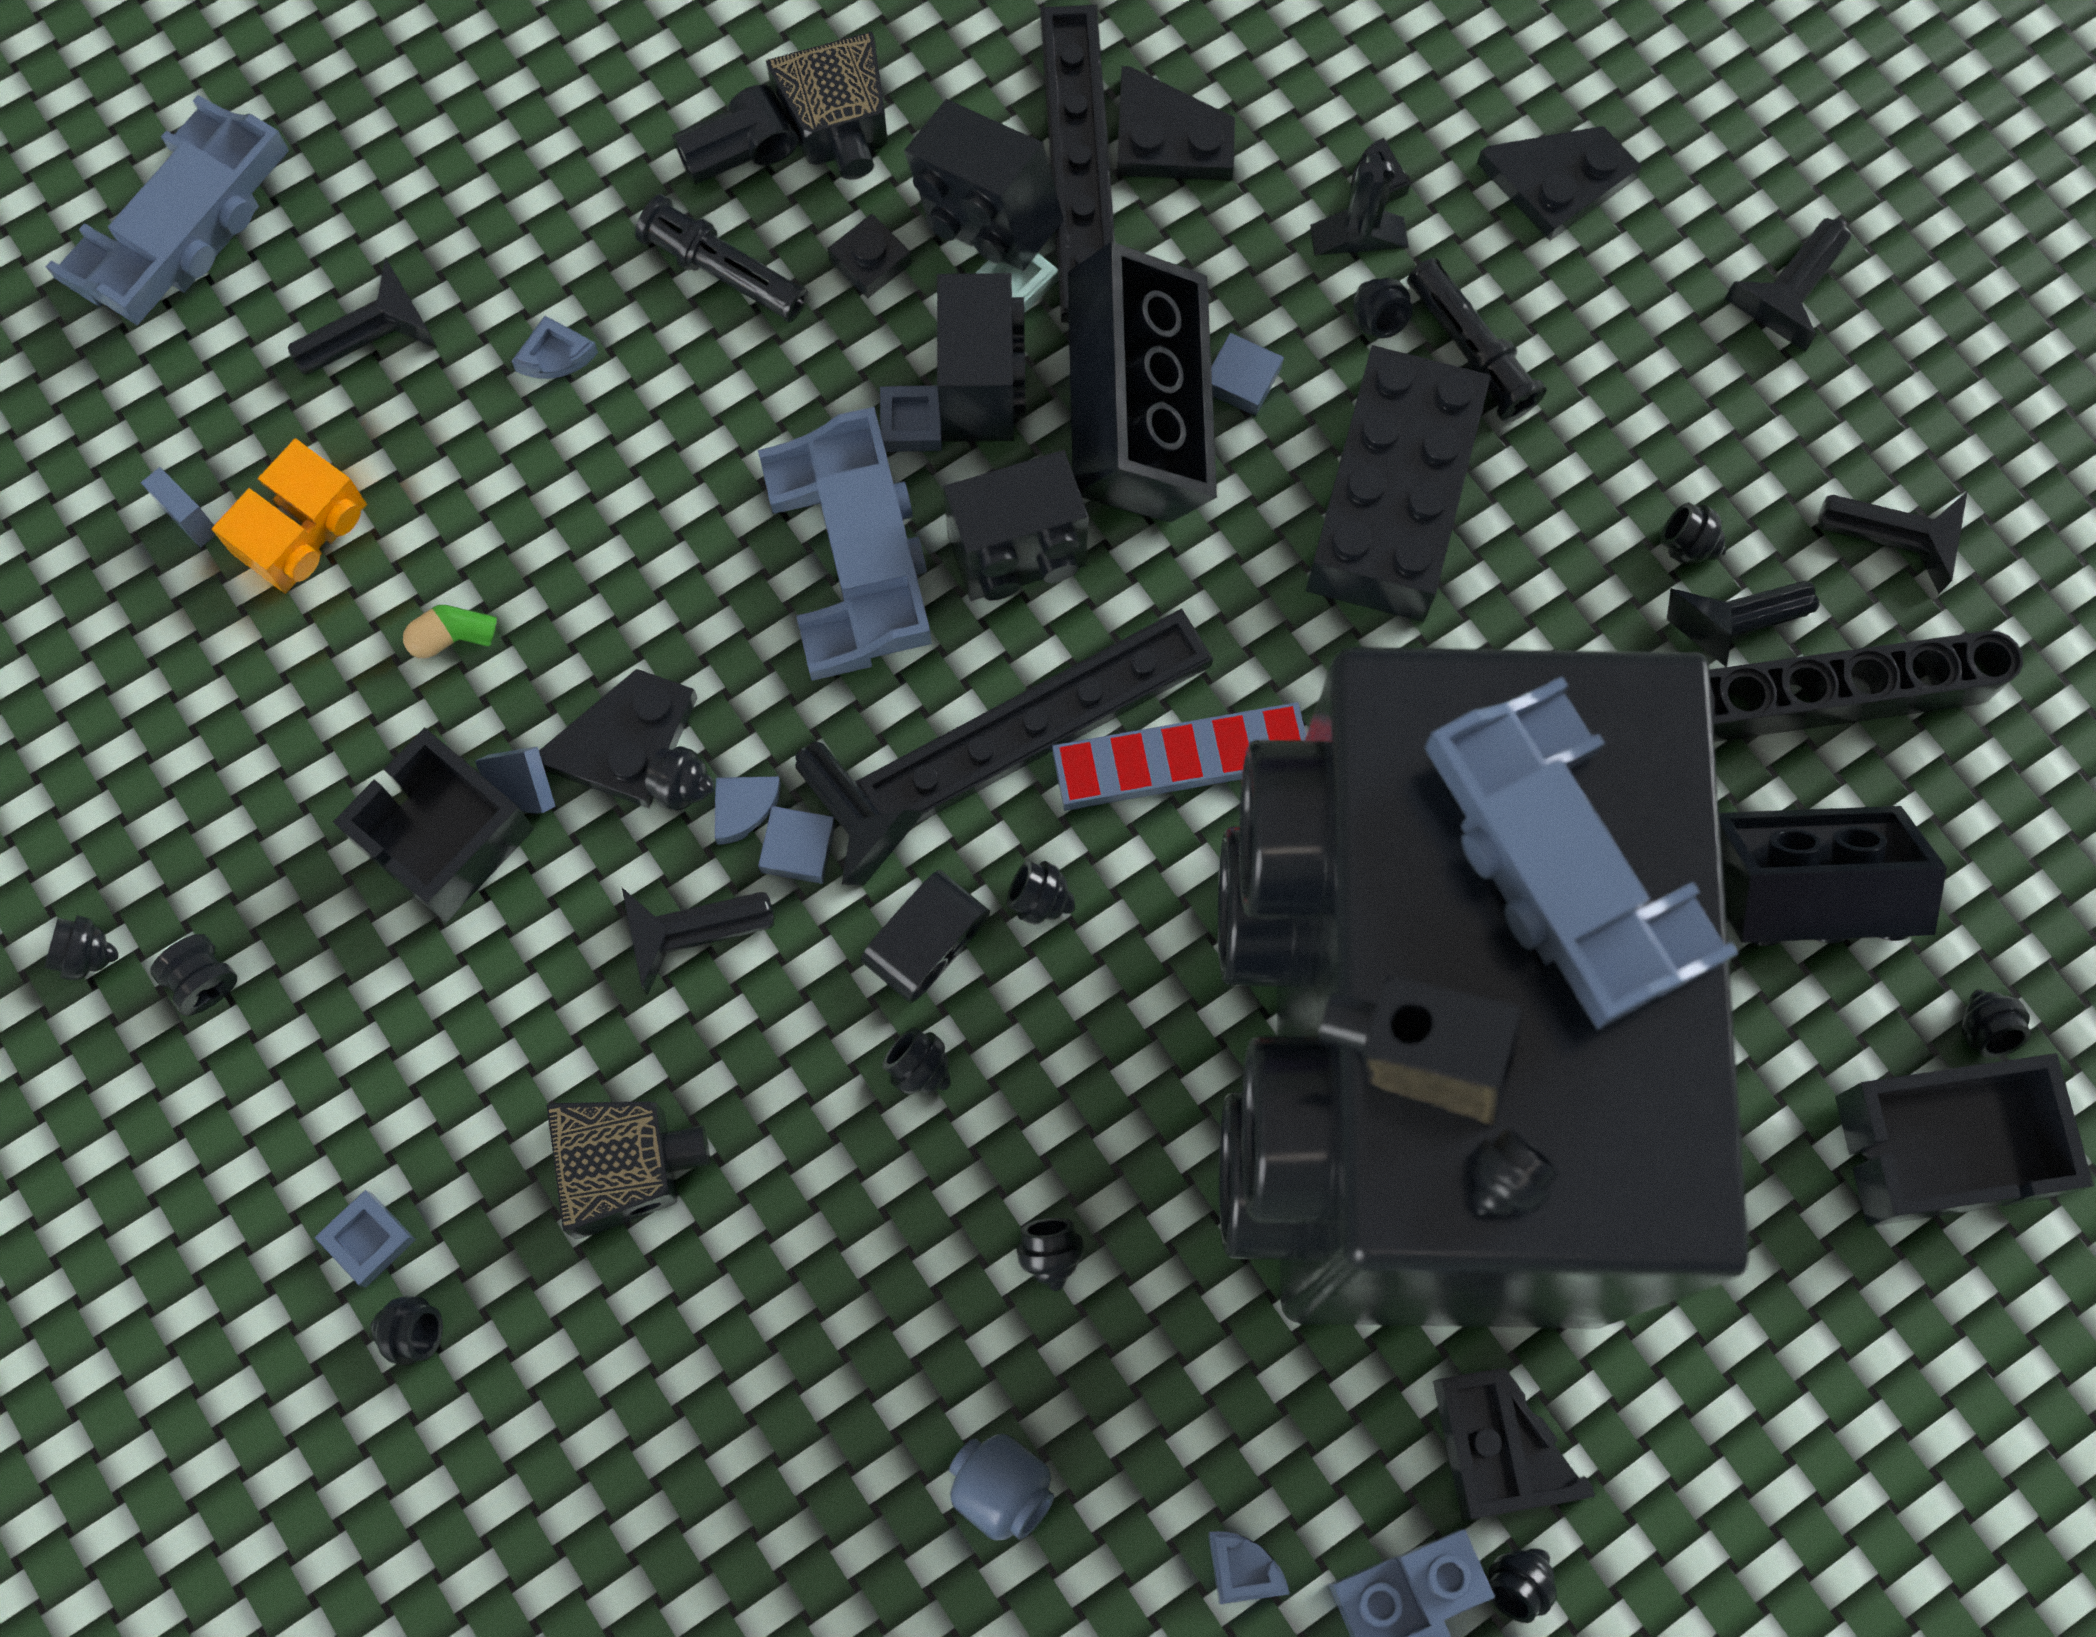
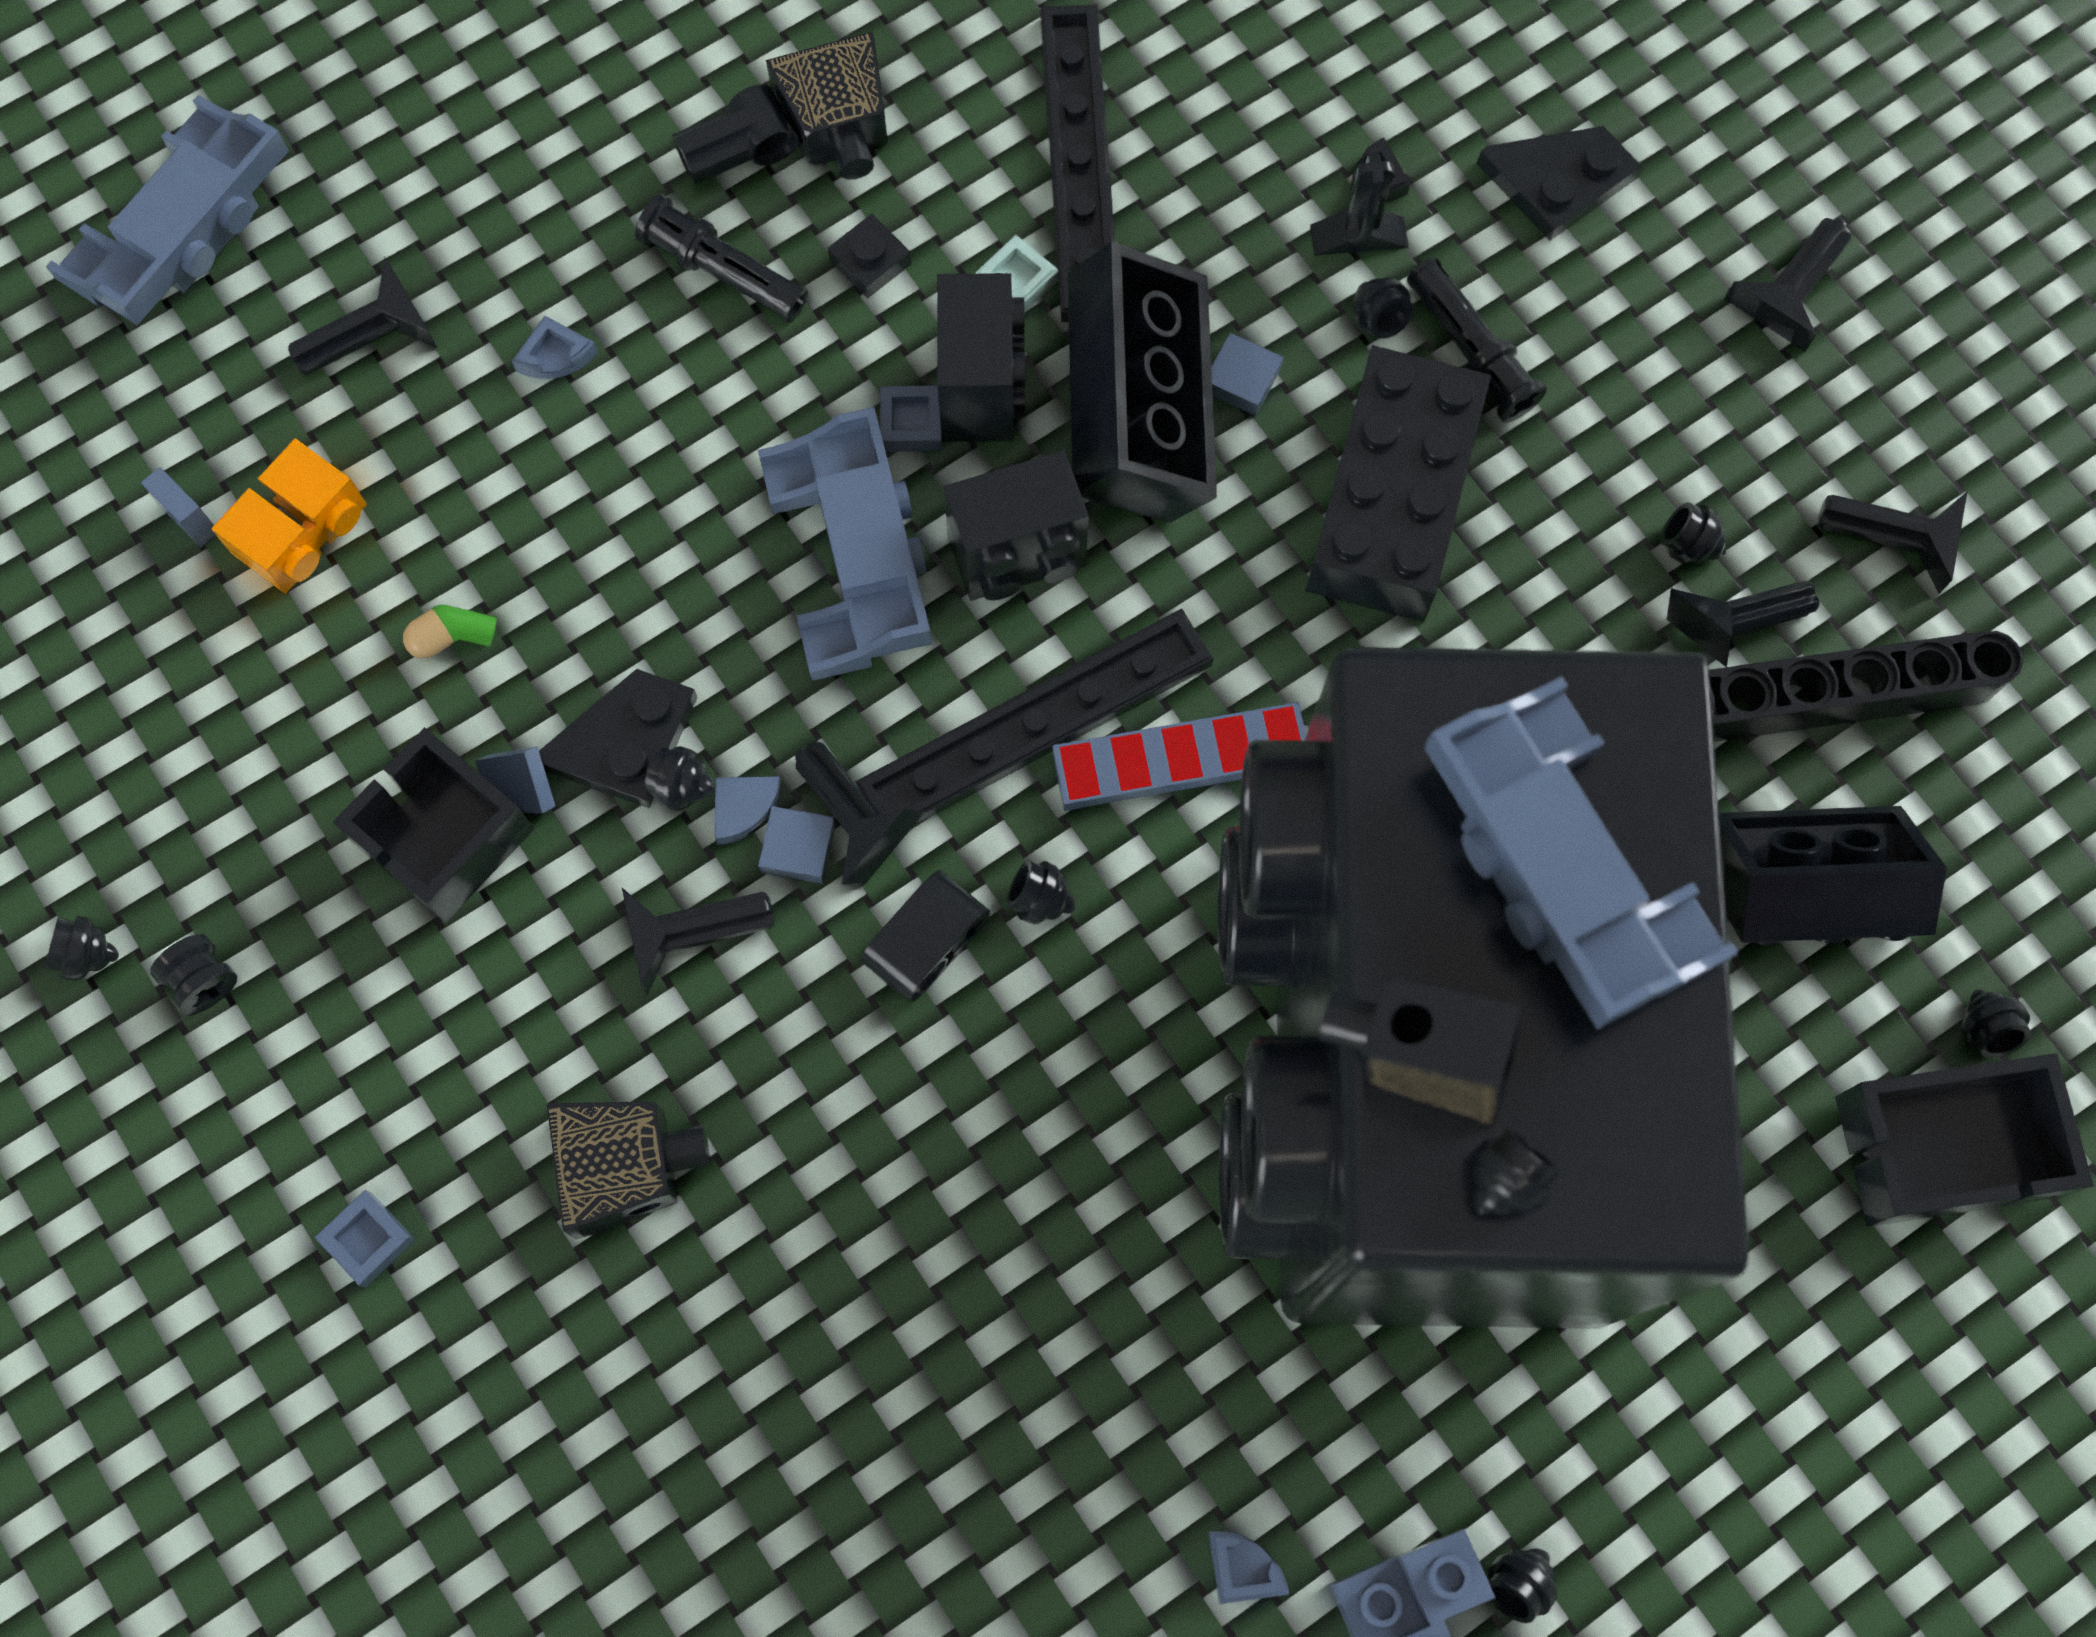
(407, 1330): black plate -> none
(918, 1063): black plate -> none
(984, 185): black piece -> none
(1000, 1487): sand blue head -> none
(1050, 1250): black plate -> none
(1171, 132): black wing -> none
(1500, 1449): black wing -> none

